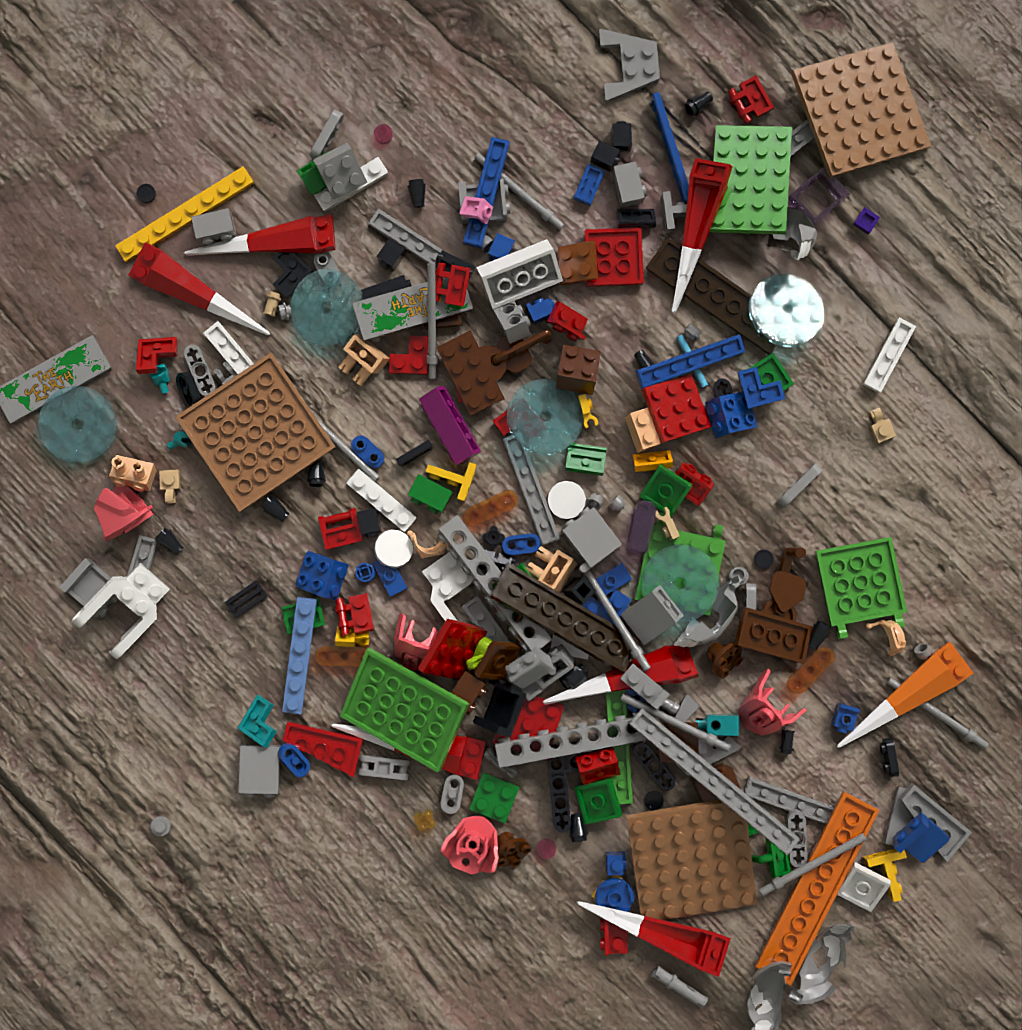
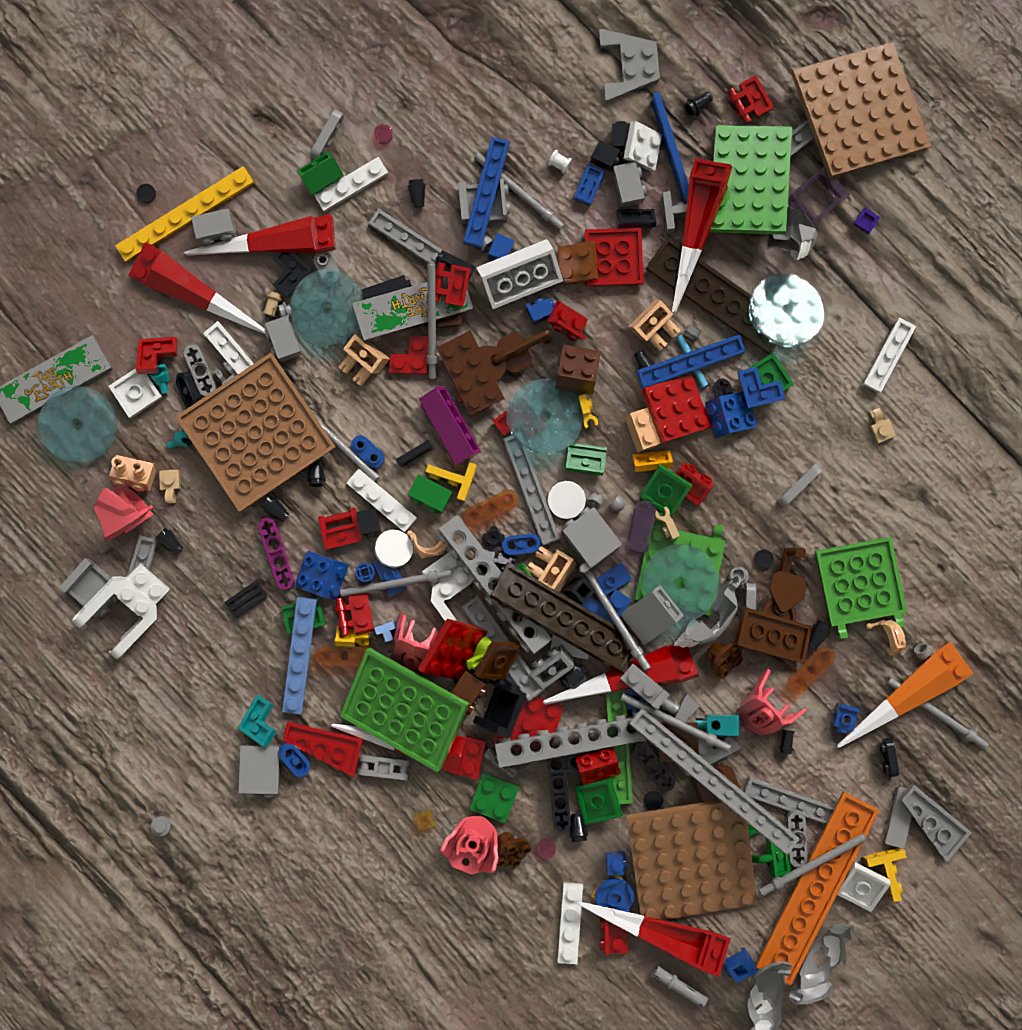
(135, 392): none -> white plate
(274, 554): none -> magenta beam
(283, 339): none -> light grey brick
(340, 171): light grey piece -> none
(386, 629): none -> light blue tile
(391, 255): black brick -> none
(432, 576): none -> light grey bar
(452, 793): light grey plate -> none
(476, 208): bright pink bracket -> none
(512, 321): light grey brick -> none
(529, 668): light grey brick -> none
(559, 161): none -> white bush
(570, 923): none -> white plate
(642, 146): none -> white plate
(650, 320): none -> light nougat brick
(740, 966): none -> blue brick
(920, 838): blue bracket -> none

